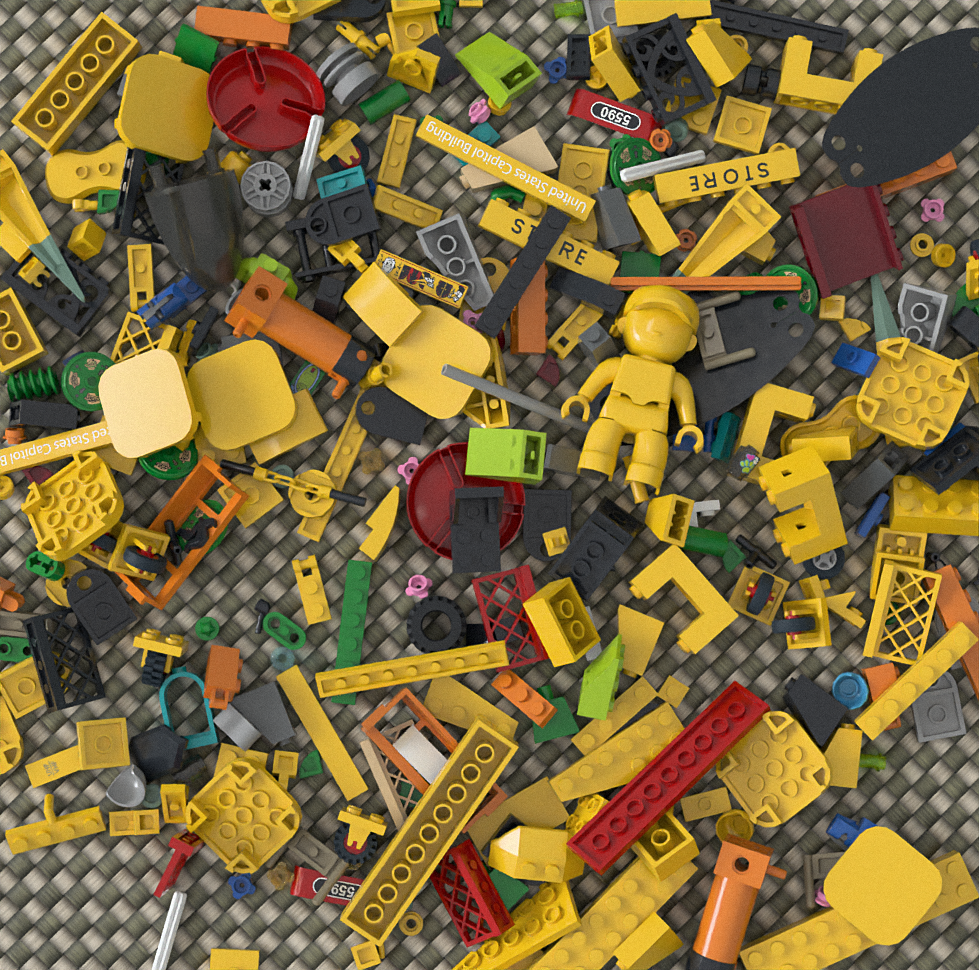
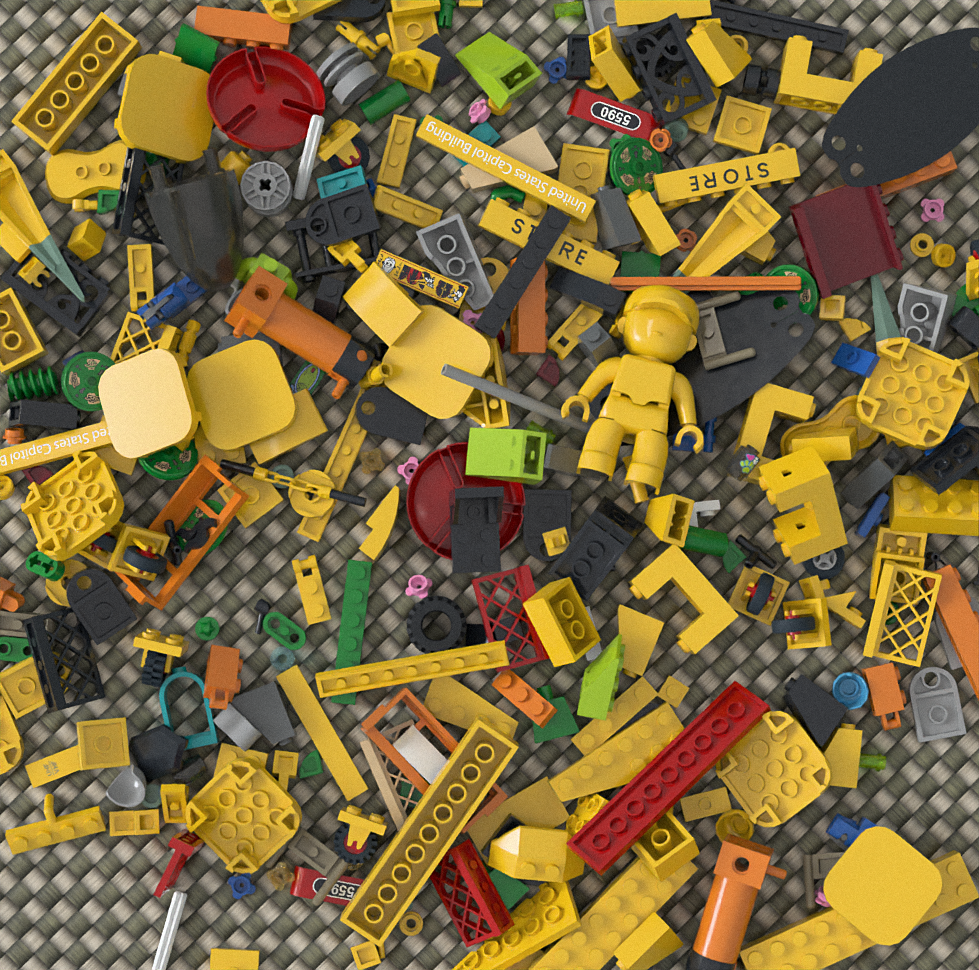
(201, 330): black plate -> none
(206, 350): sand green plate -> none
(550, 436): none -> clear neon green pin
(662, 166): white axle -> none
(726, 436): teal plate -> none
(916, 680): yellow brick -> none

